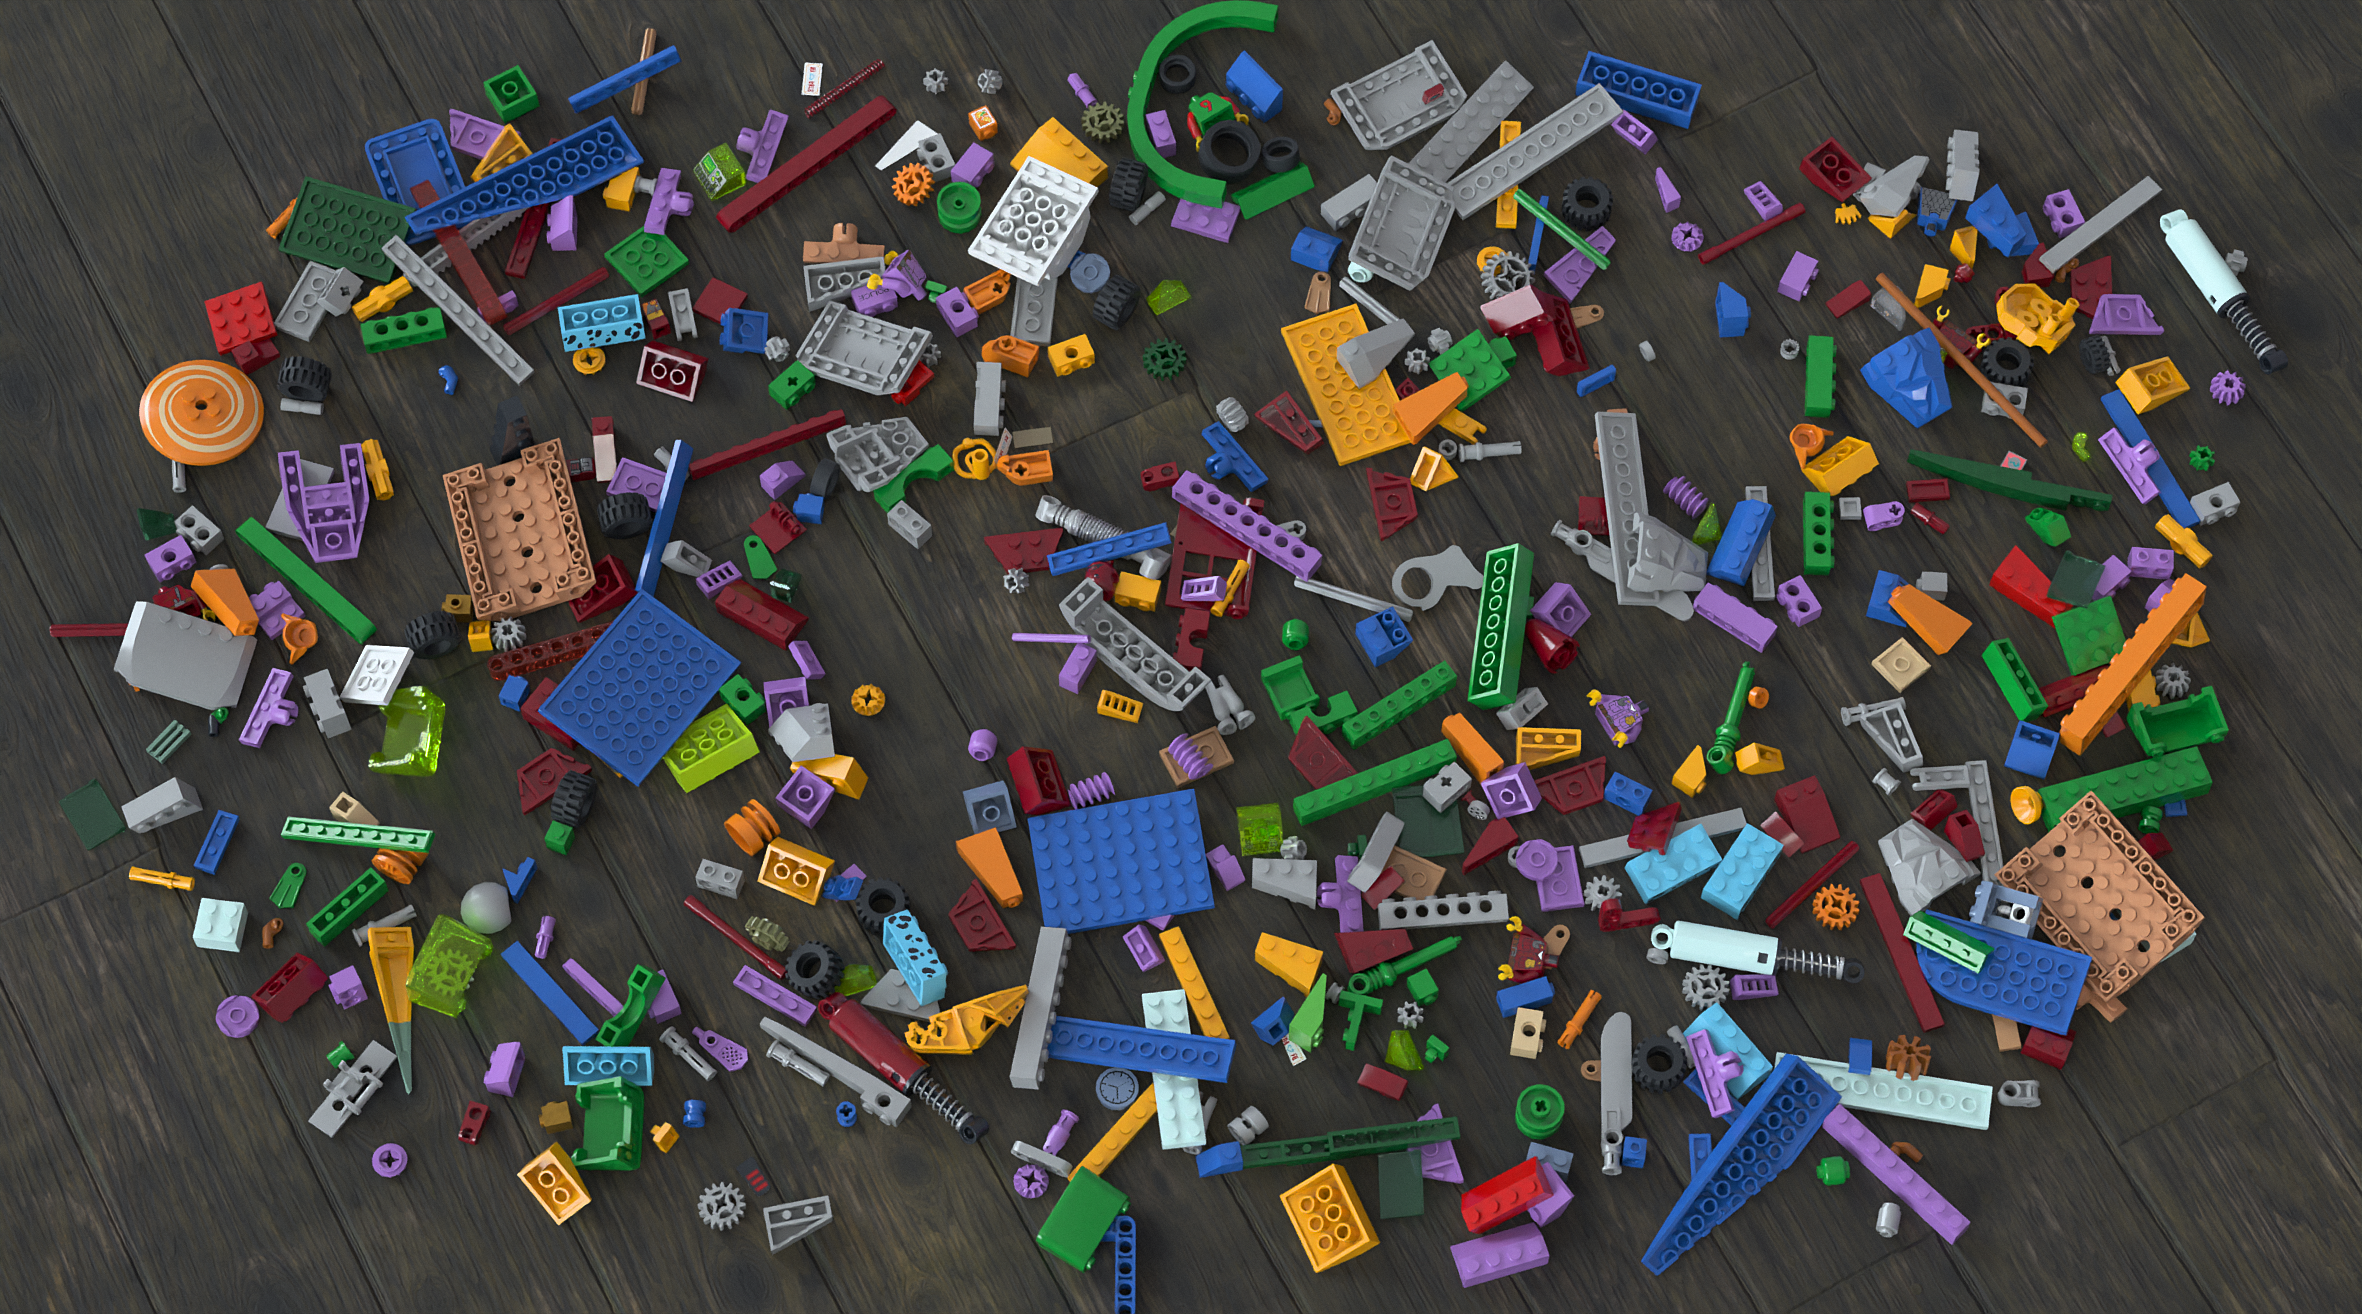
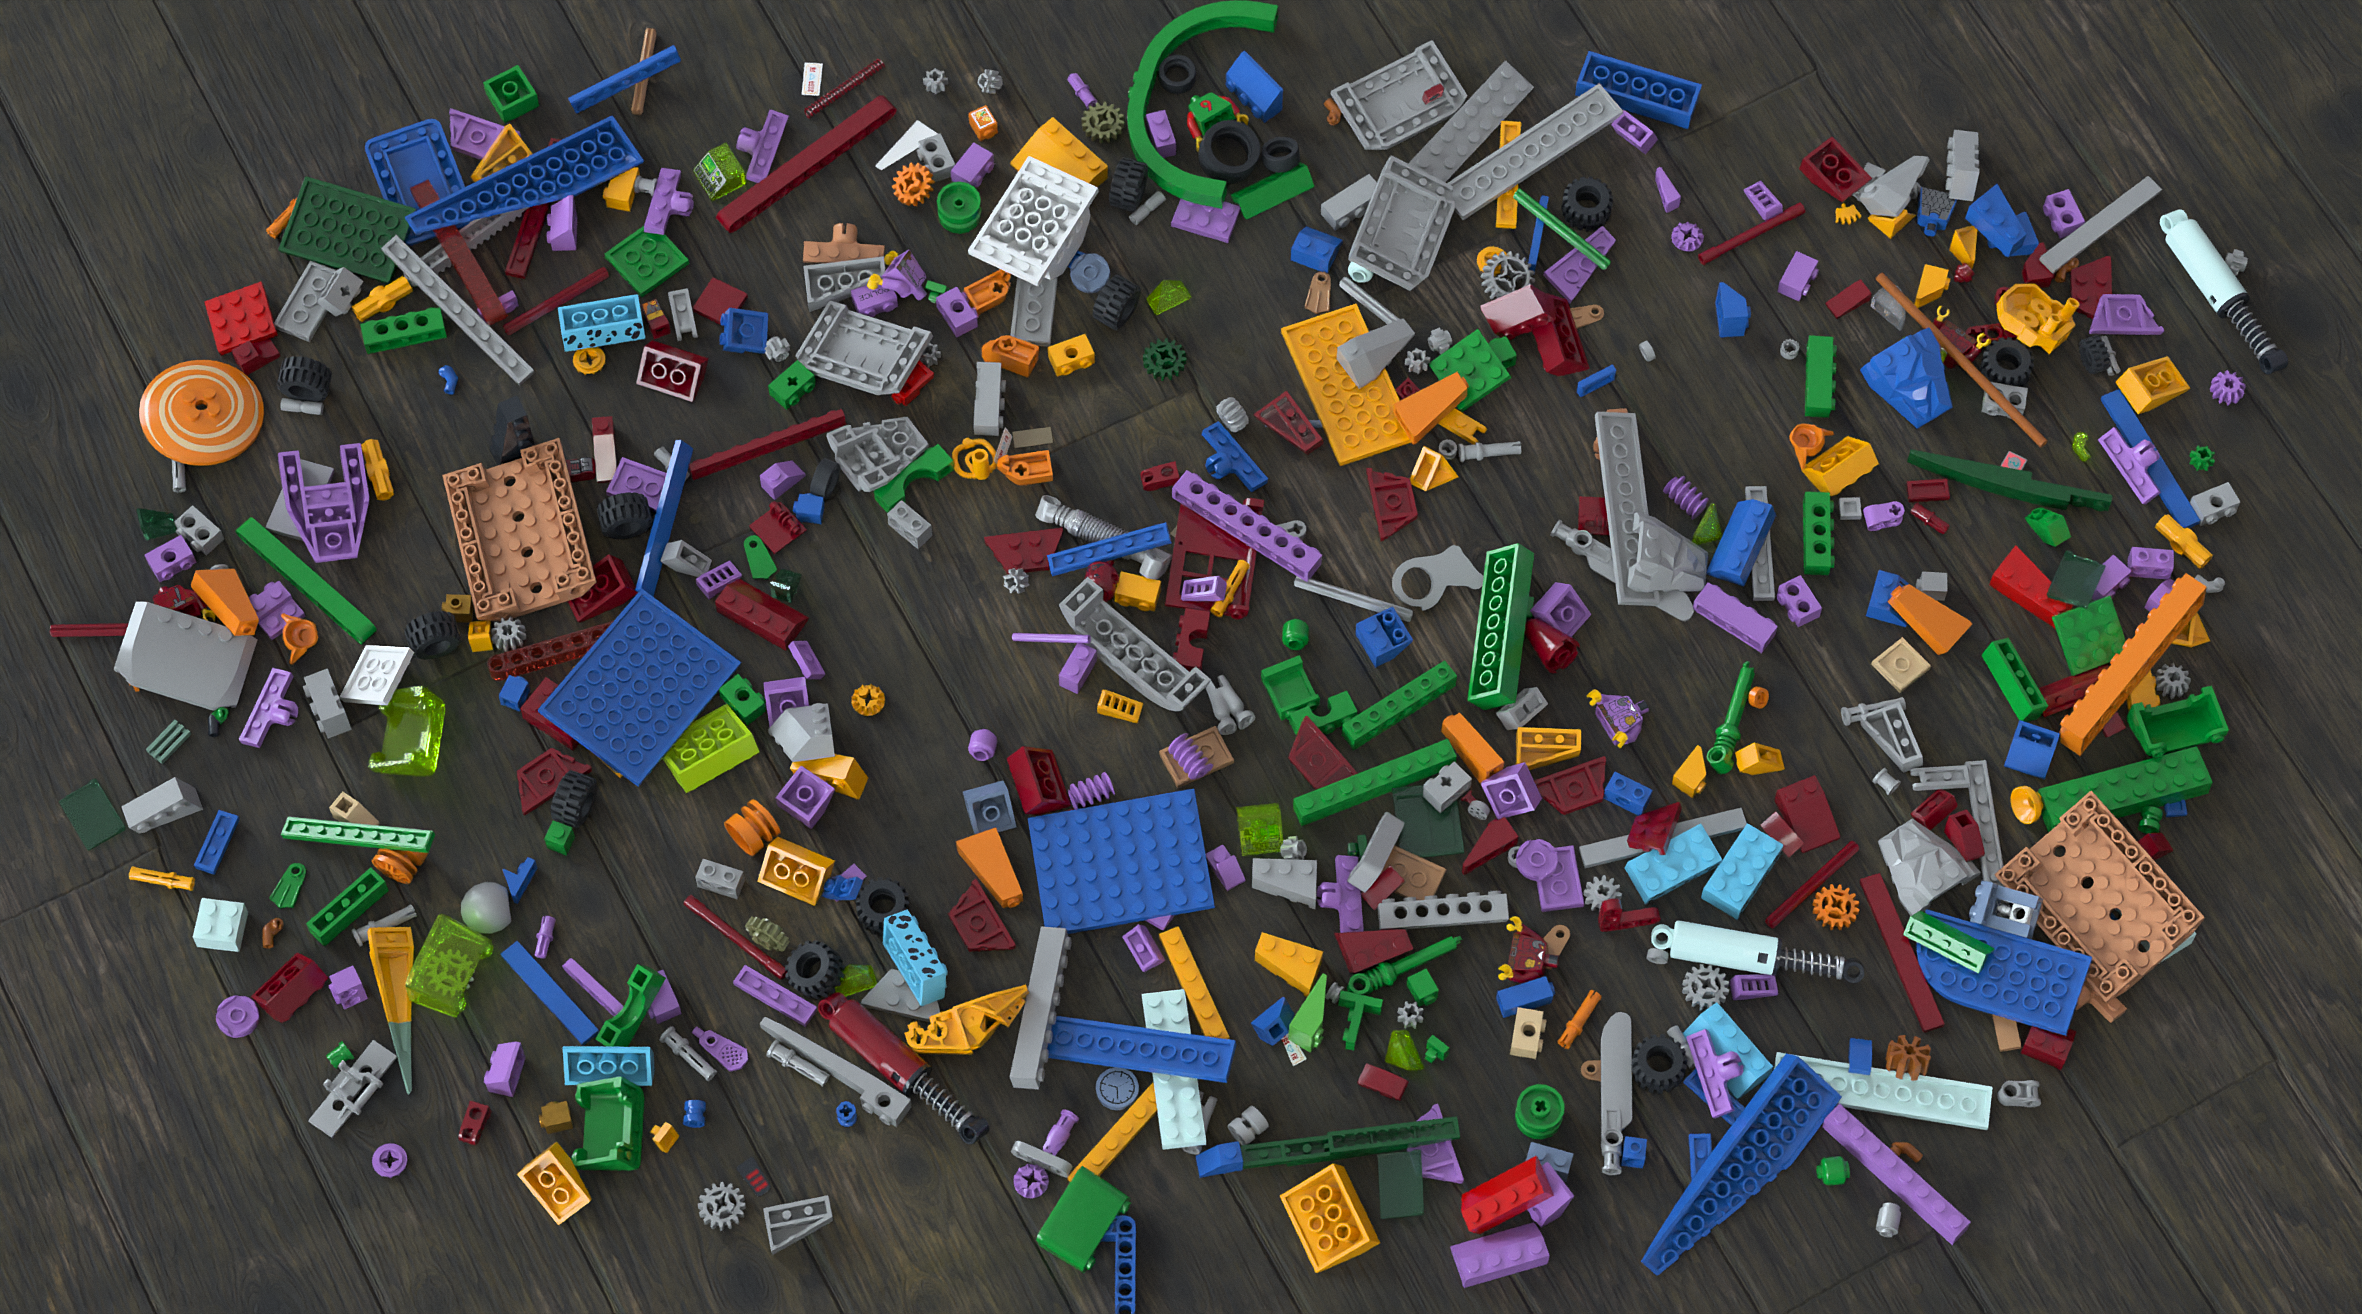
(2212, 586): none -> light grey arm

